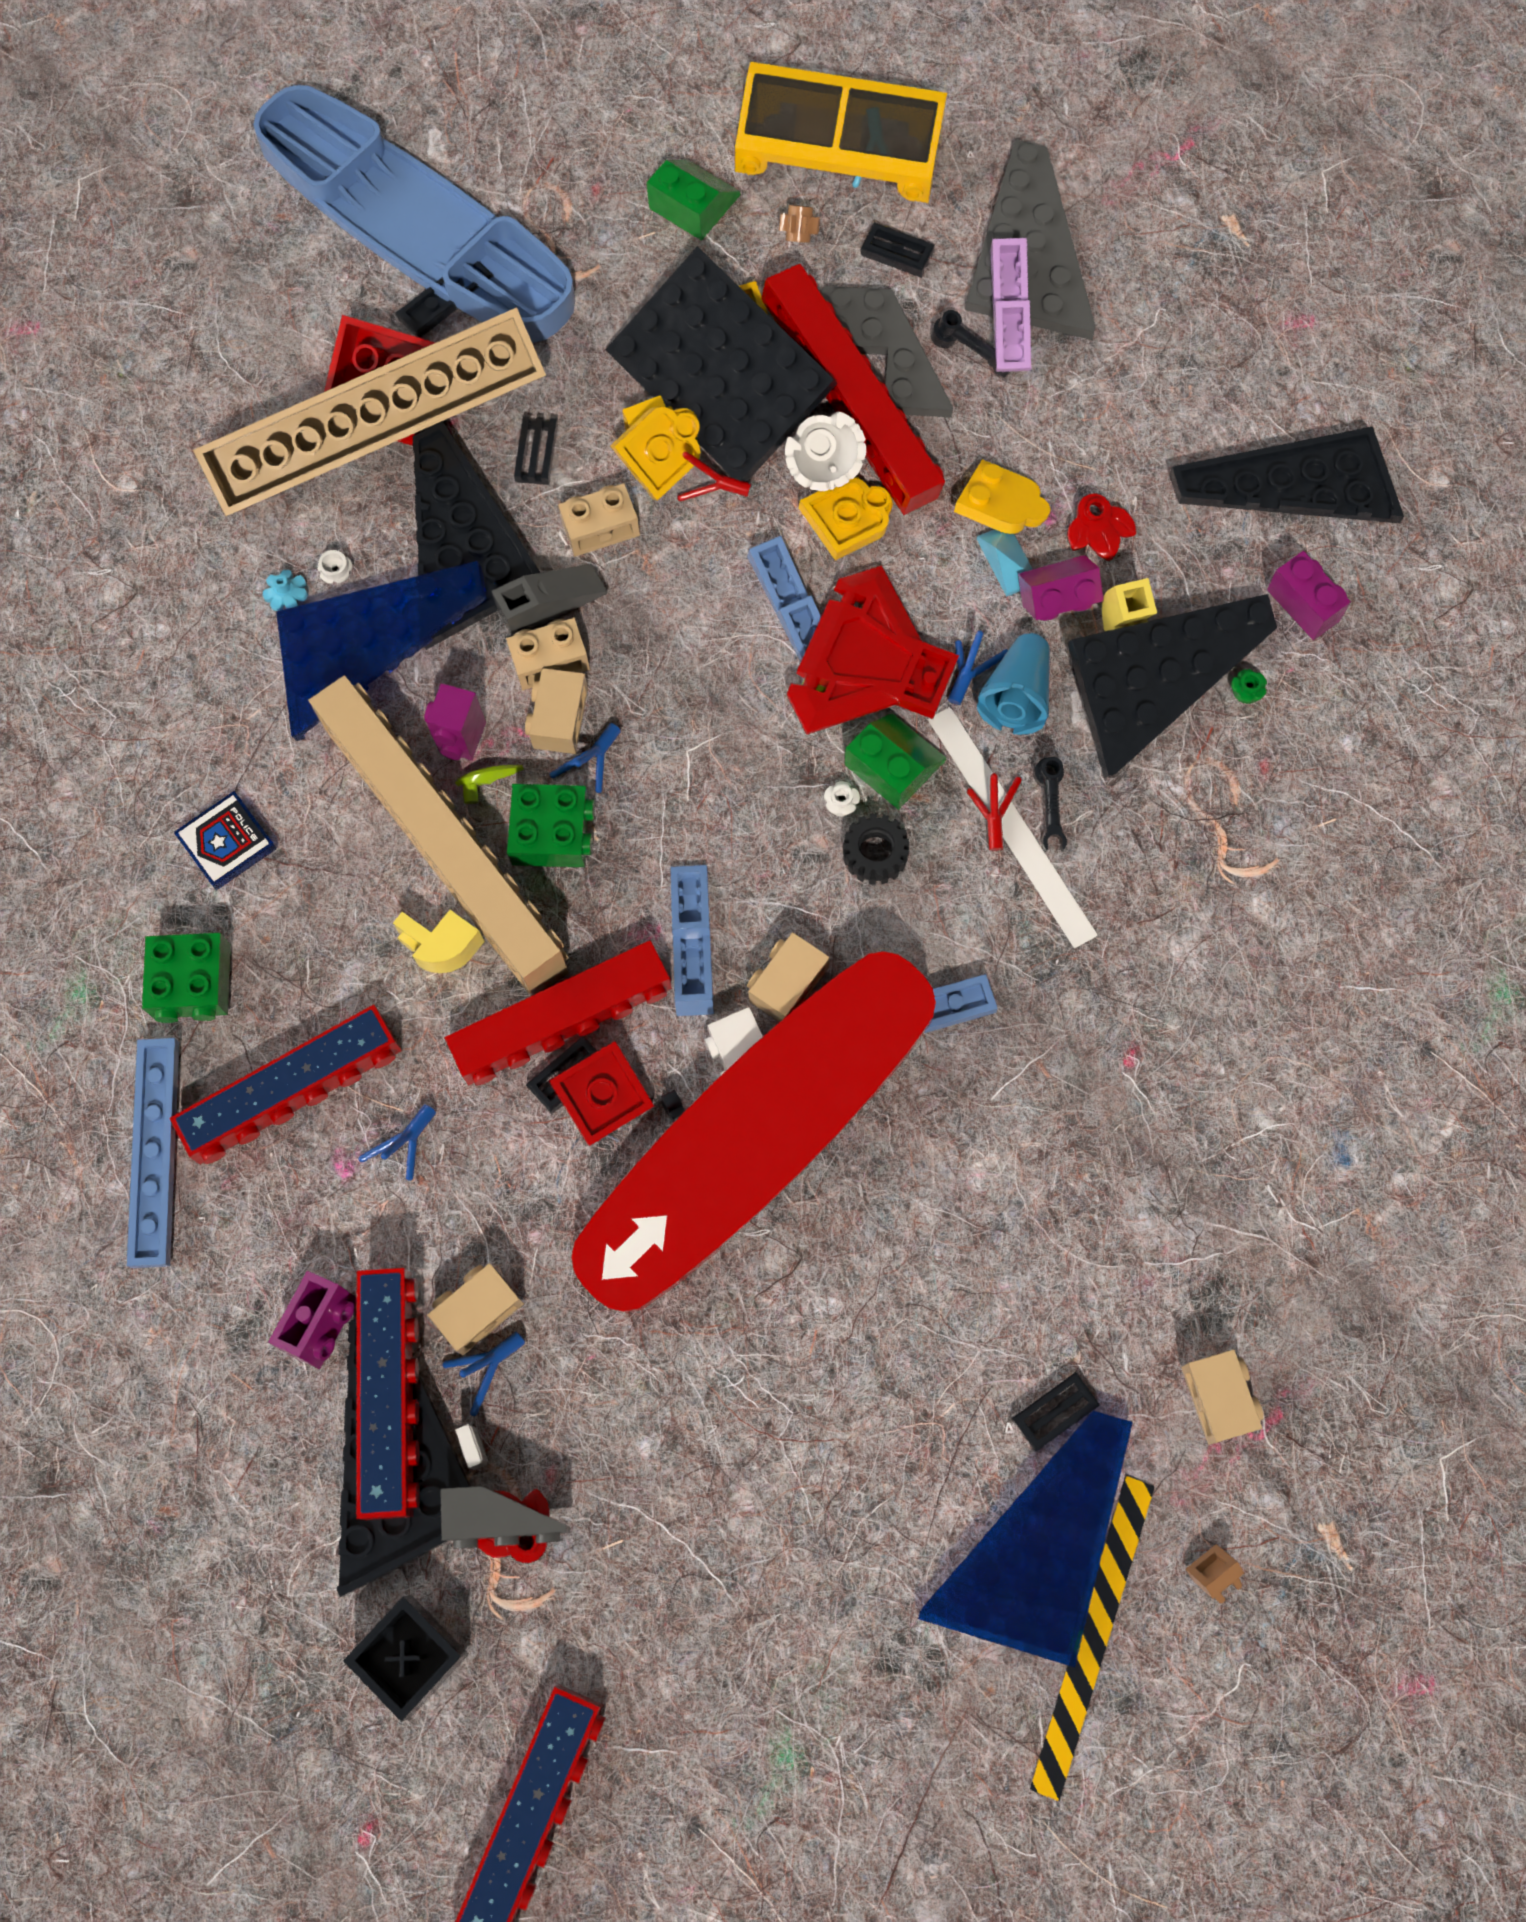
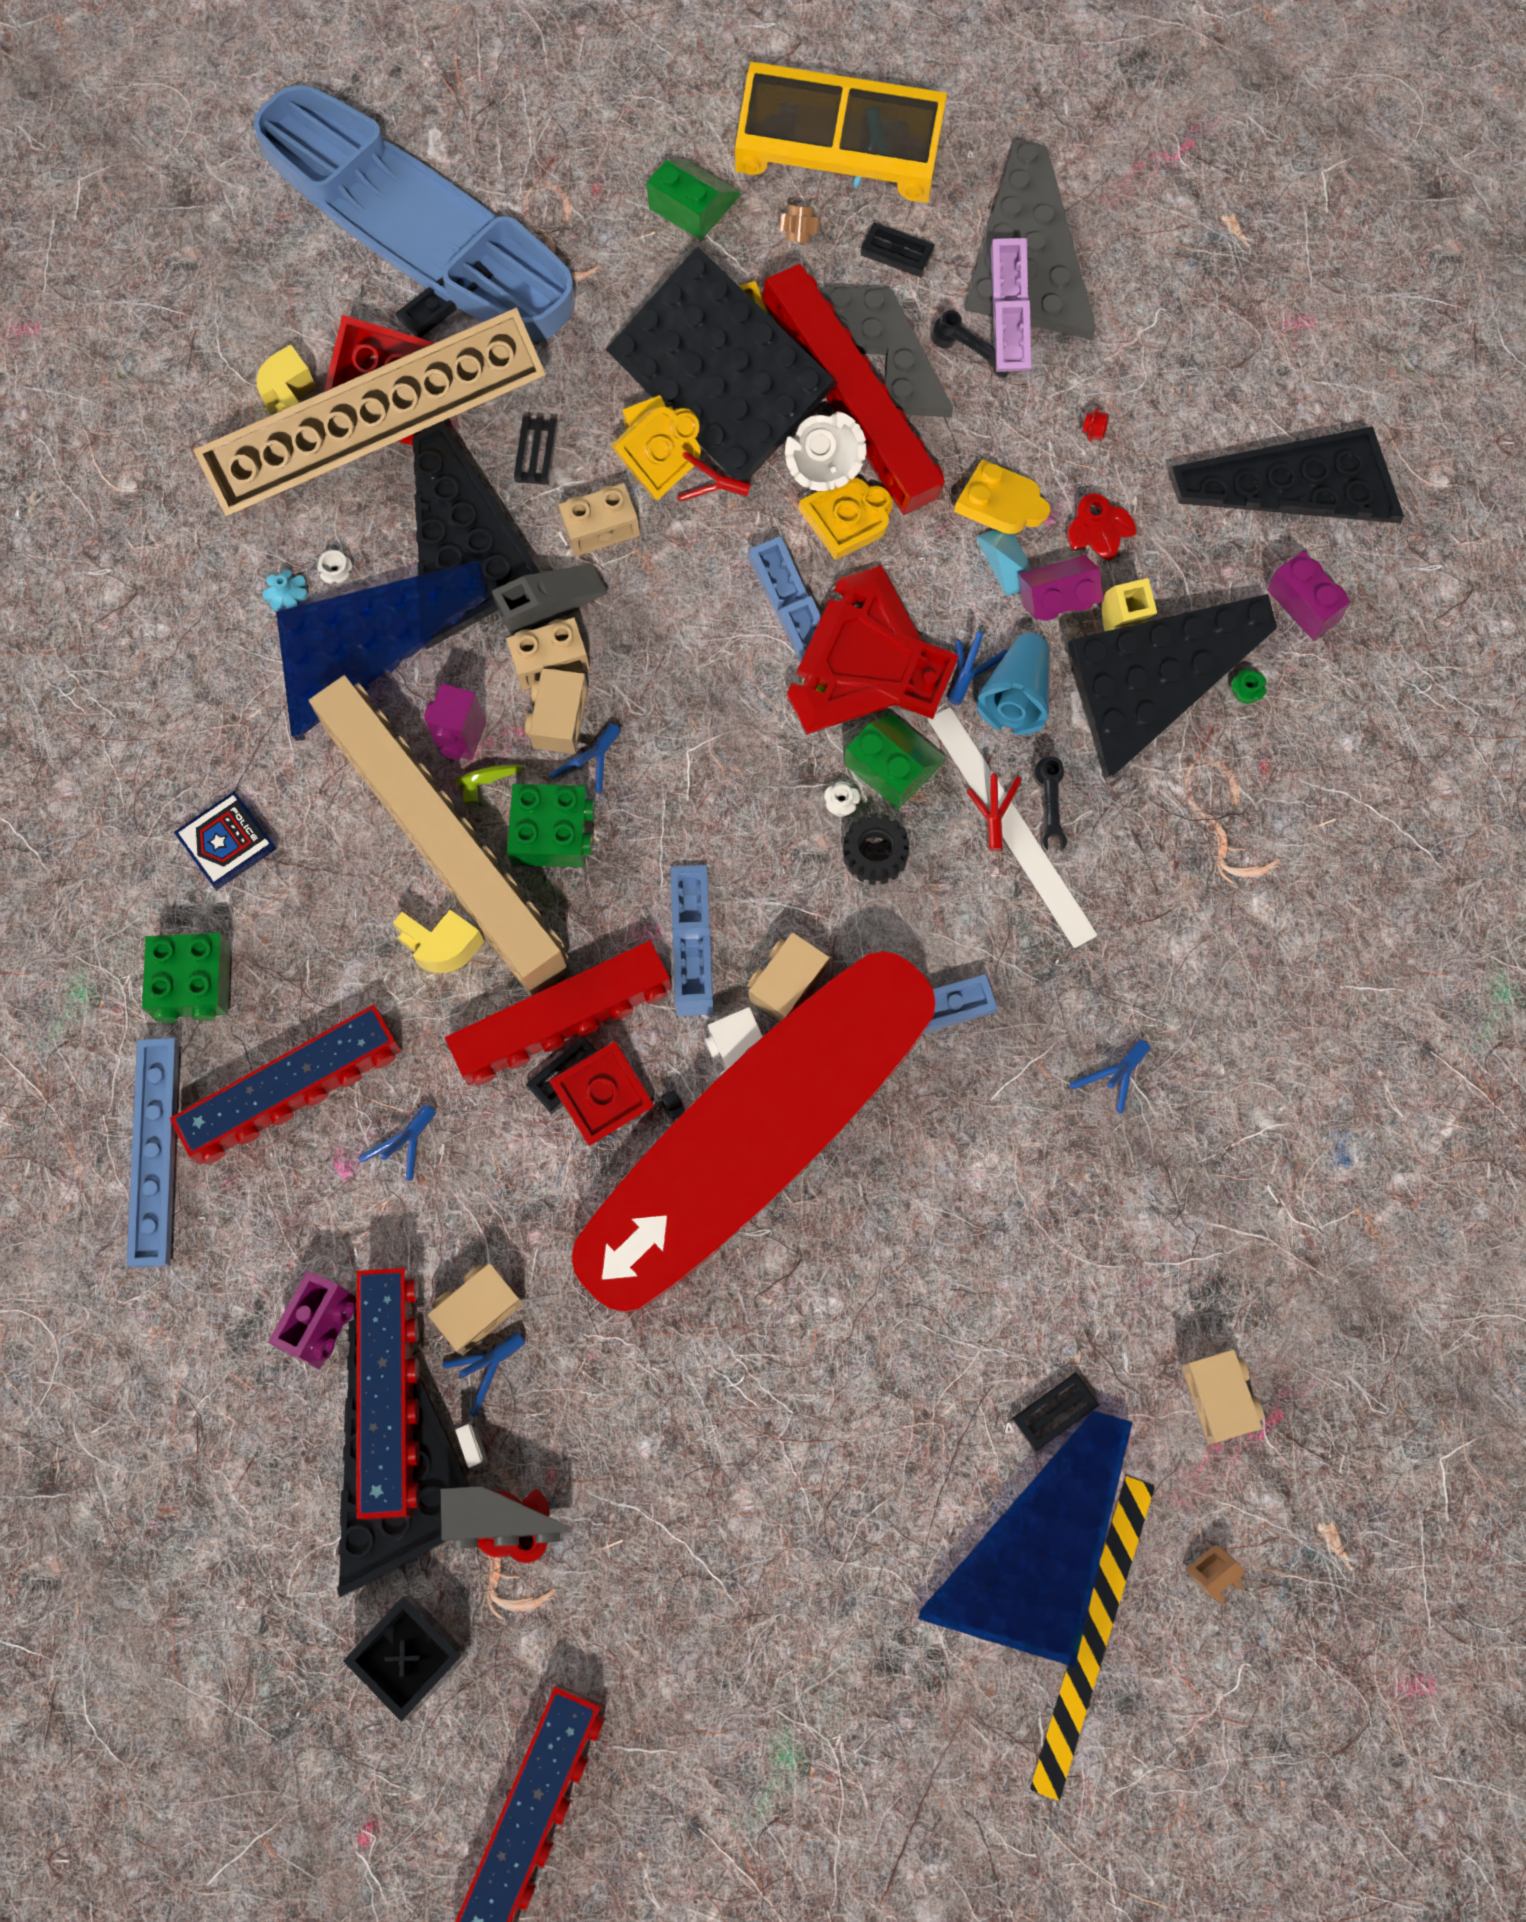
(283, 380): none -> light yellow brick
(1096, 425): none -> red plate
(1121, 1071): none -> blue plant

